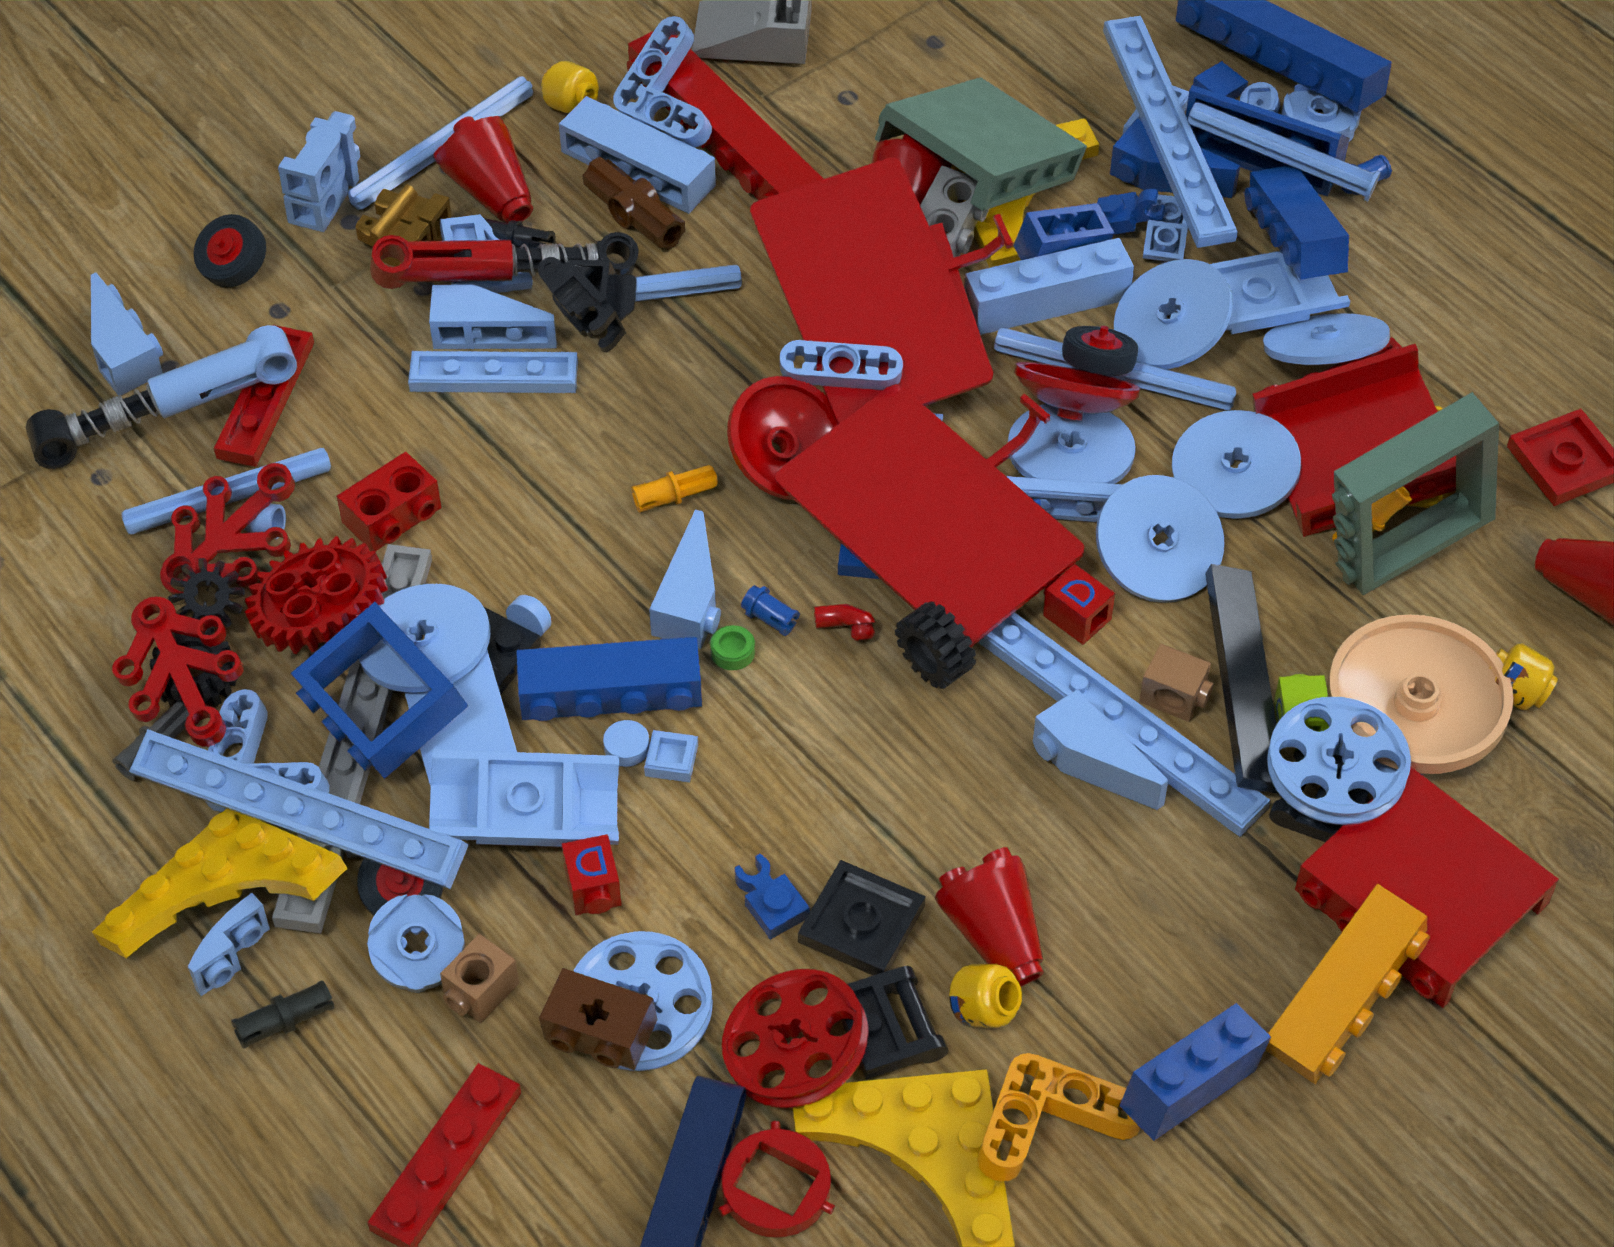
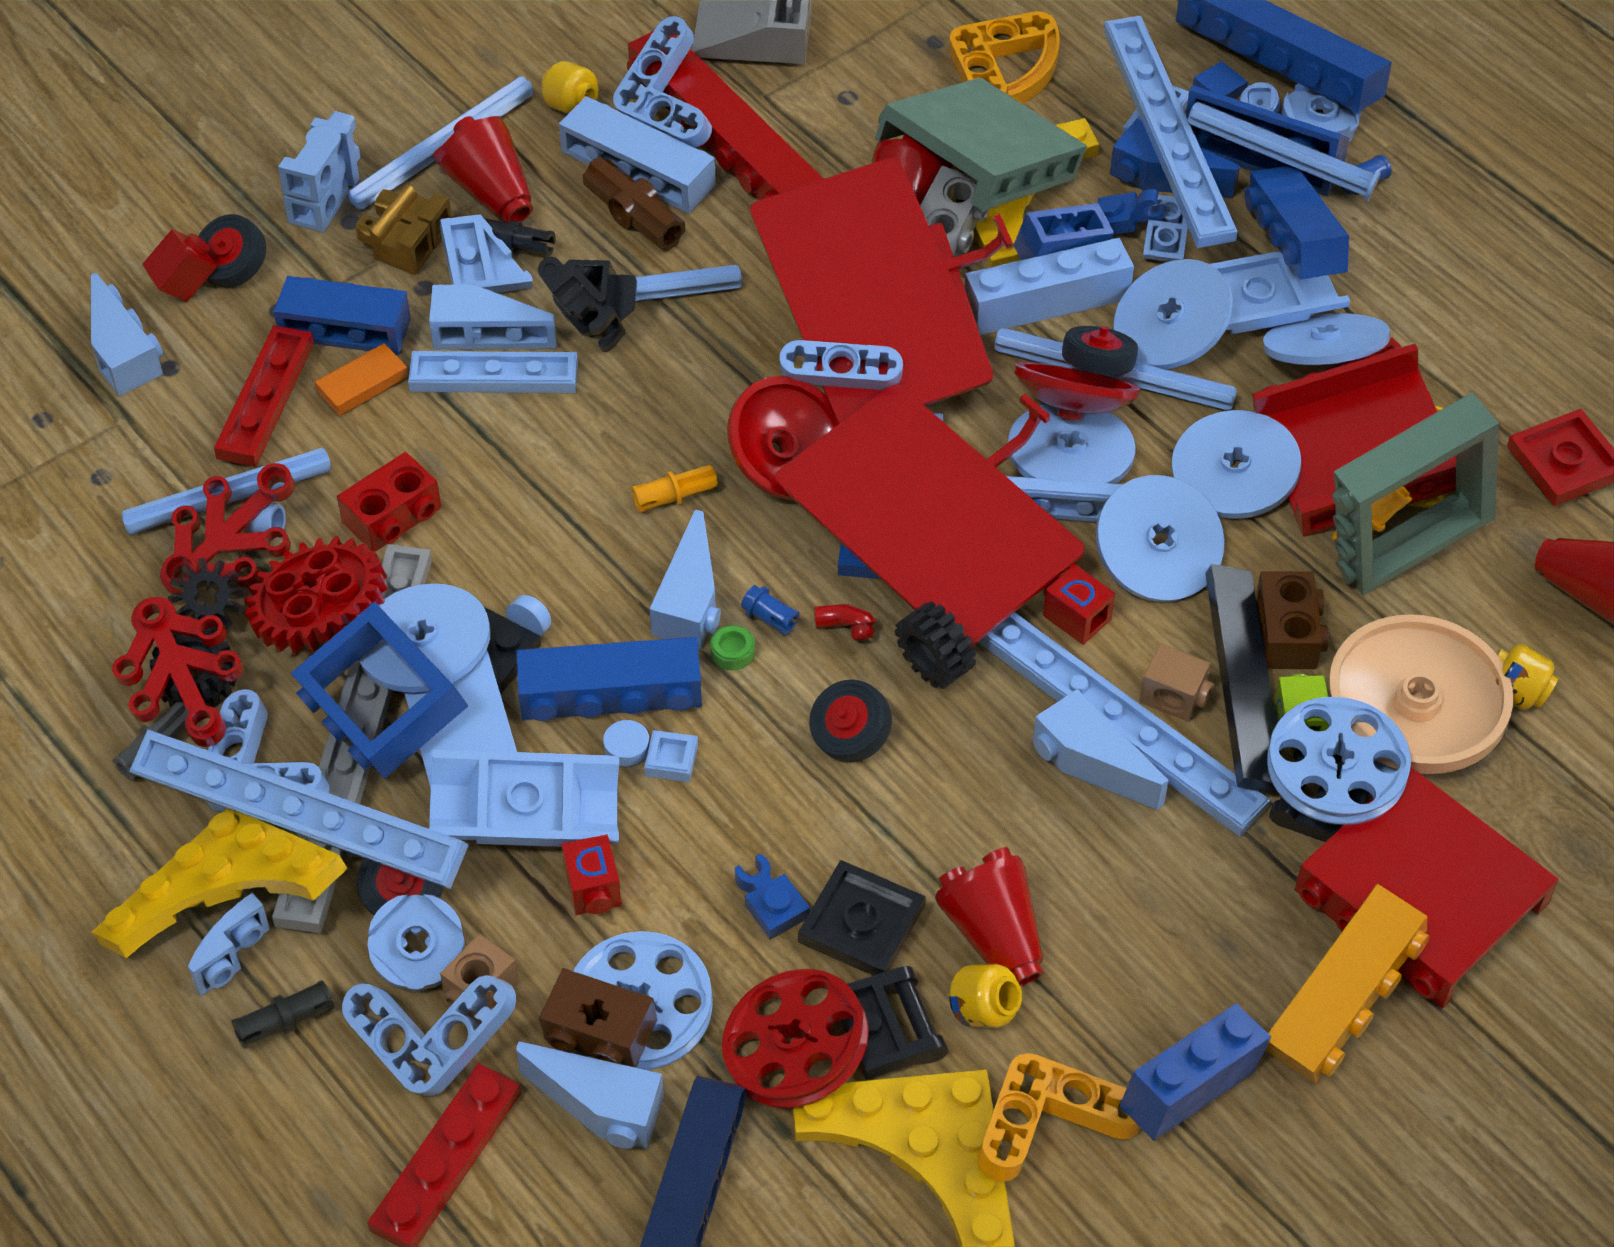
(180, 264): none -> red brick
(263, 358): piece -> none
(344, 313): none -> blue brick
(361, 379): none -> orange tile
(434, 1046): none -> light blue beam
(485, 258): red piece -> none
(605, 1096): none -> light blue slope
(796, 1152): red piece -> none
(850, 720): none -> black wheel
(1037, 32): none -> light orange beam
(1290, 619): none -> reddish brown brick

